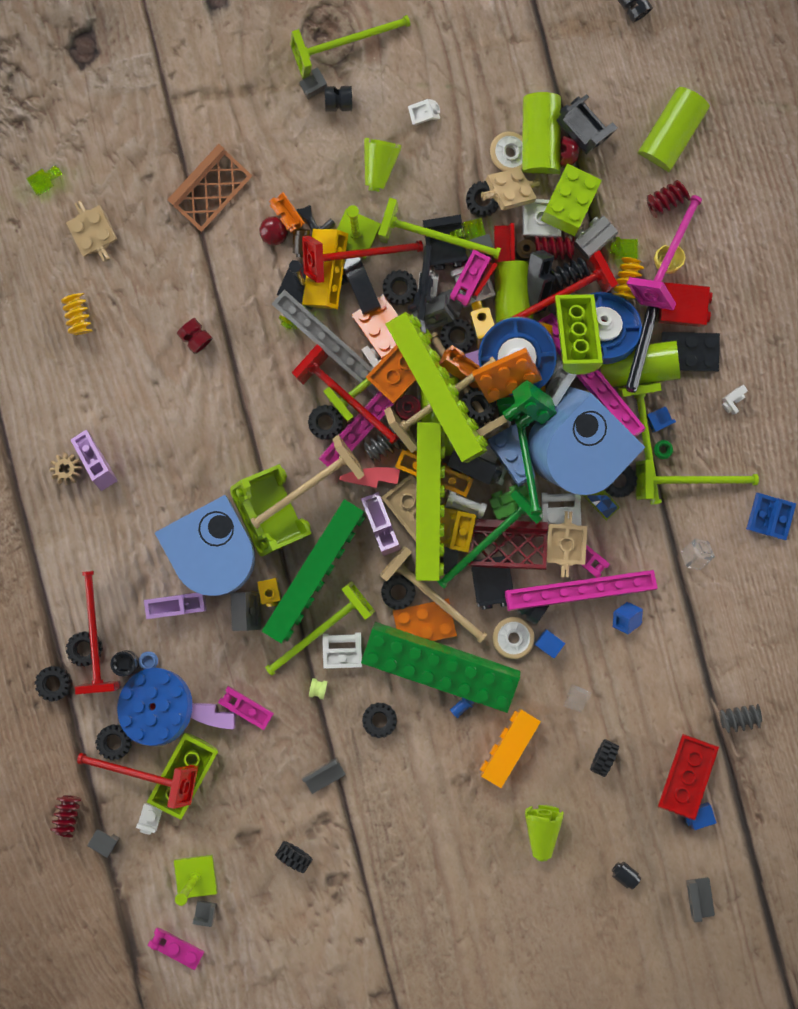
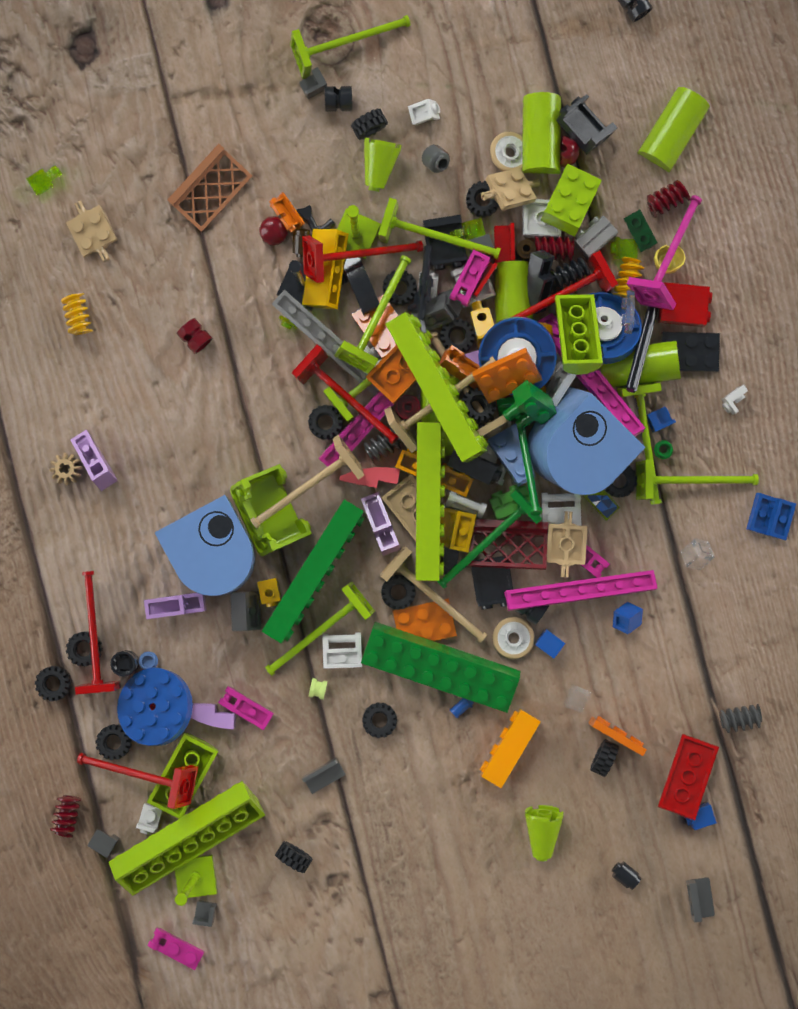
(186, 838): none -> lime brick
(356, 355): none -> lime tile
(369, 124): none -> black tyre
(435, 158): none -> dark grey head
(618, 735): none -> orange plate
(628, 304): none -> clear plate
(640, 230): none -> dark green hinge

